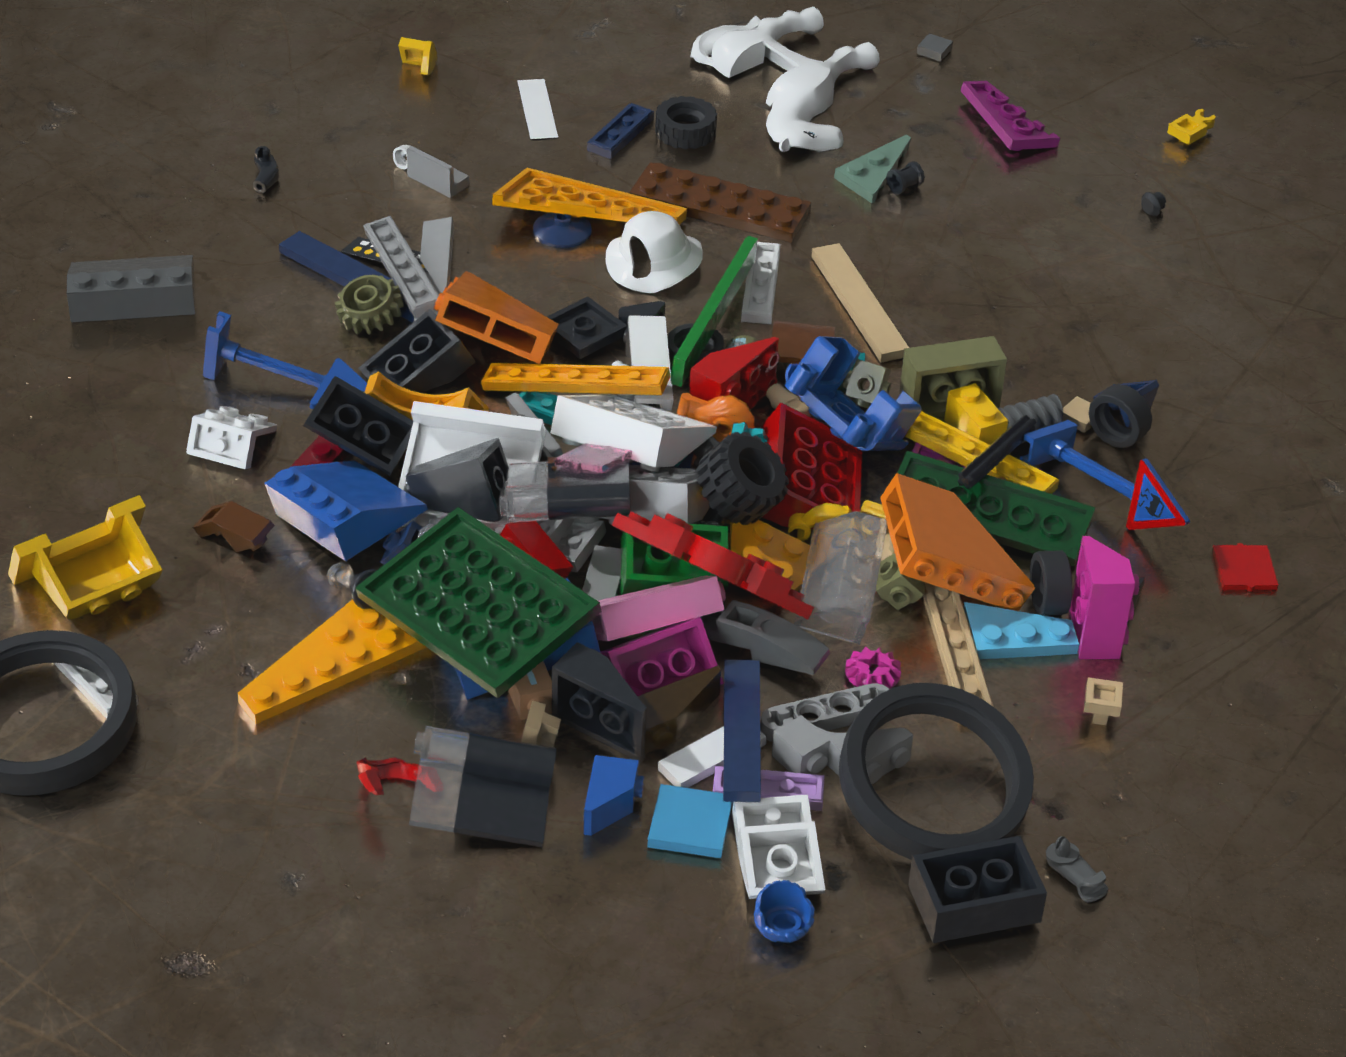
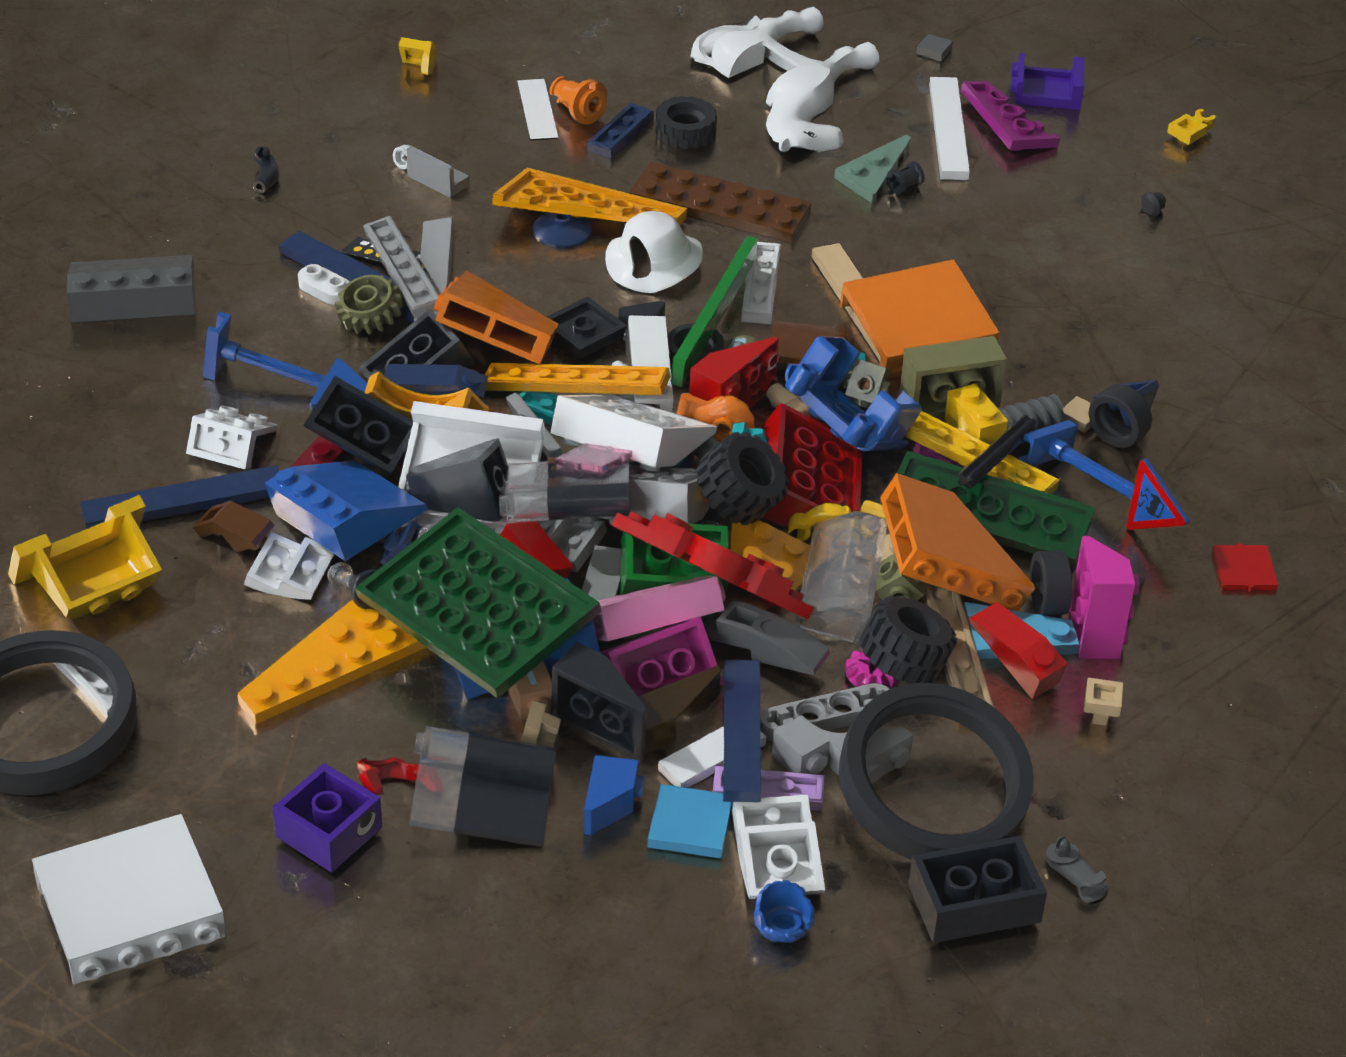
(129, 898): none -> white panel
(187, 496): none -> dark blue tile
(289, 567): none -> white slope
(321, 283): none -> white plate
(327, 817): none -> dark purple brick
(436, 378): none -> dark blue slope
(584, 99): none -> orange piece
(908, 640): none -> black tyre
(916, 310): none -> orange panel
(949, 128): none -> white tile
(1020, 648): none -> red slope
(1048, 86): none -> dark purple panel

